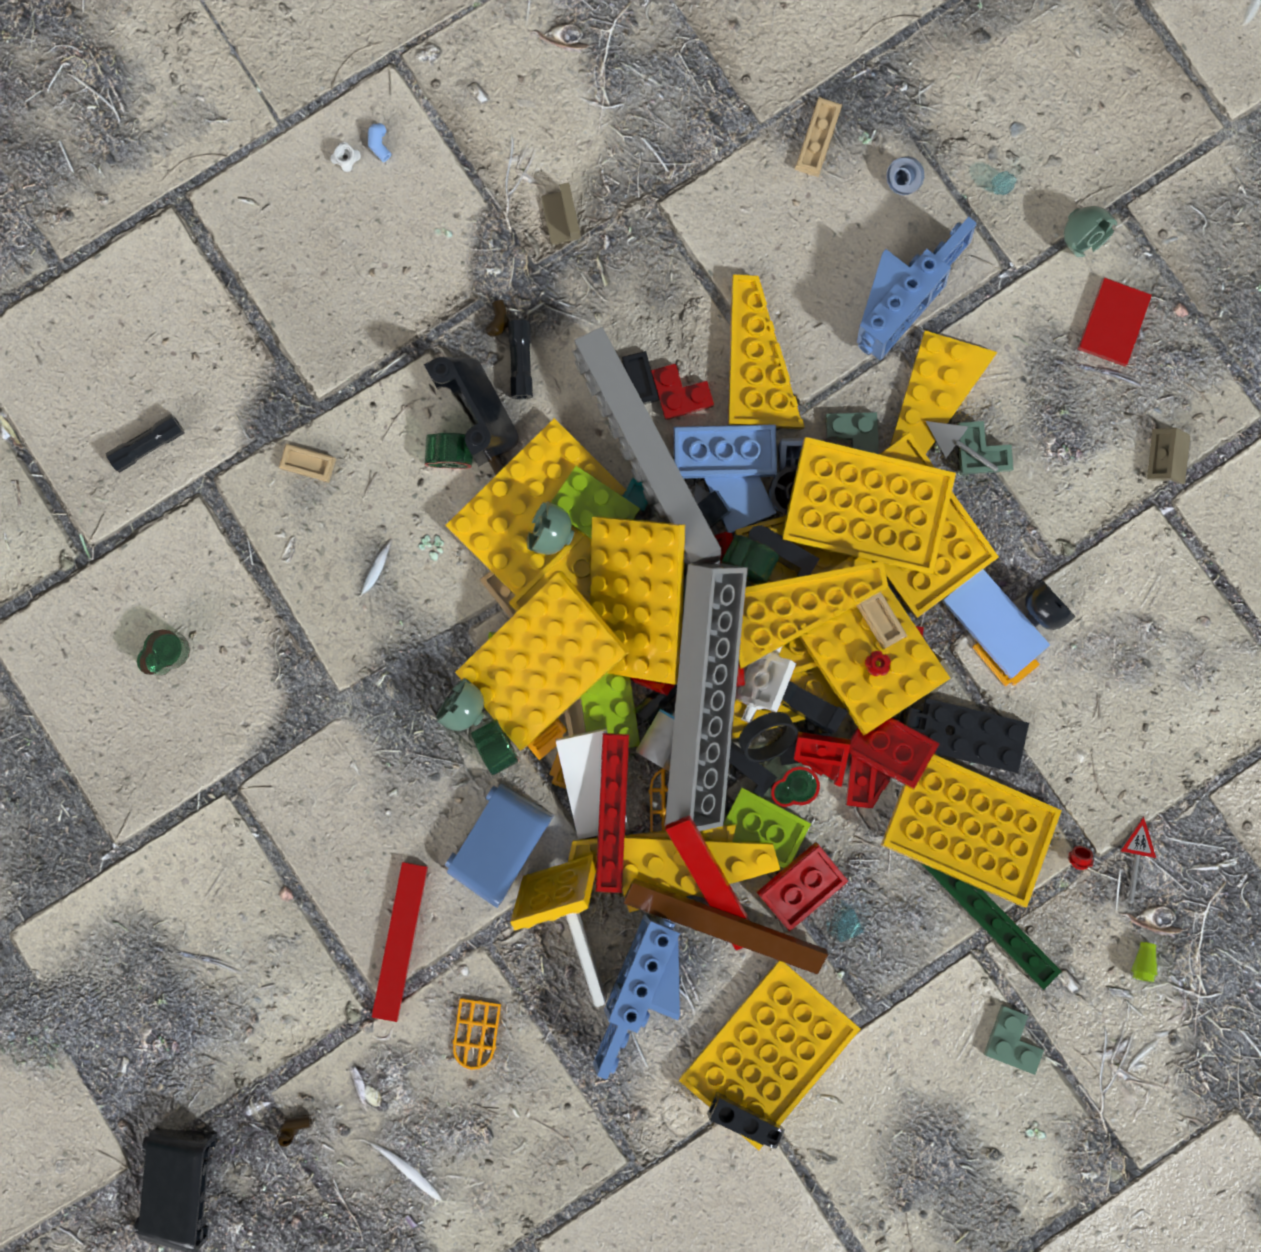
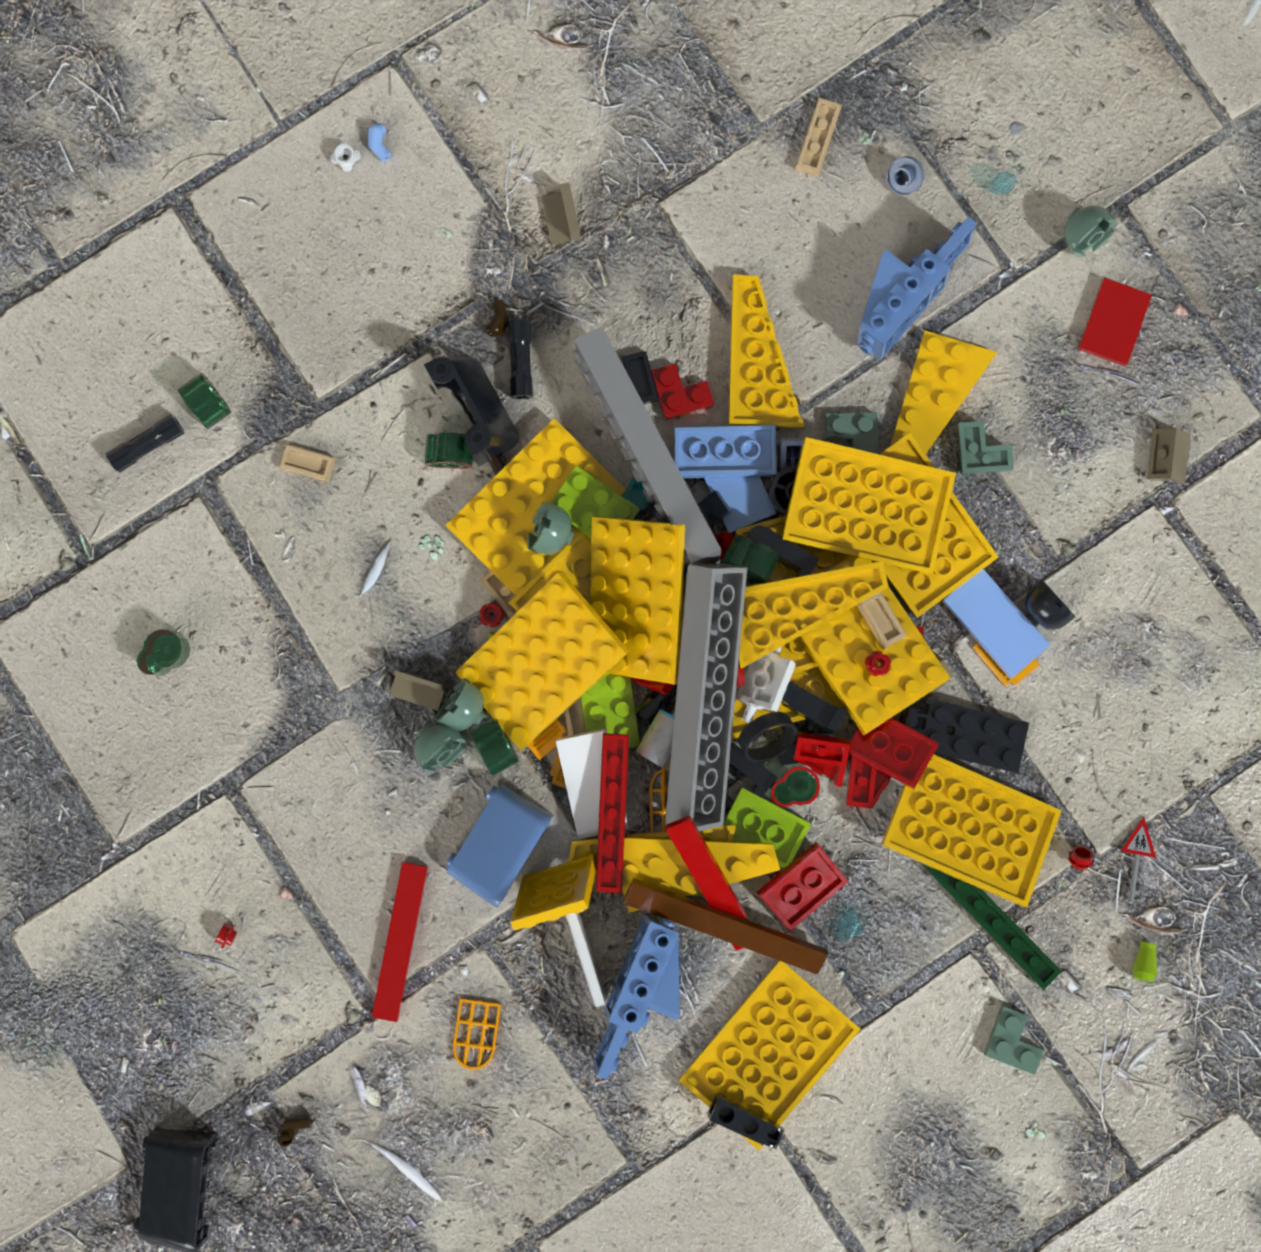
(204, 400): none -> clear green piece
(226, 935): none -> red plate
(417, 690): none -> dark tan panel
(437, 746): none -> sand green cylinder
(494, 608): none -> red plate
(949, 435): light grey piece -> none

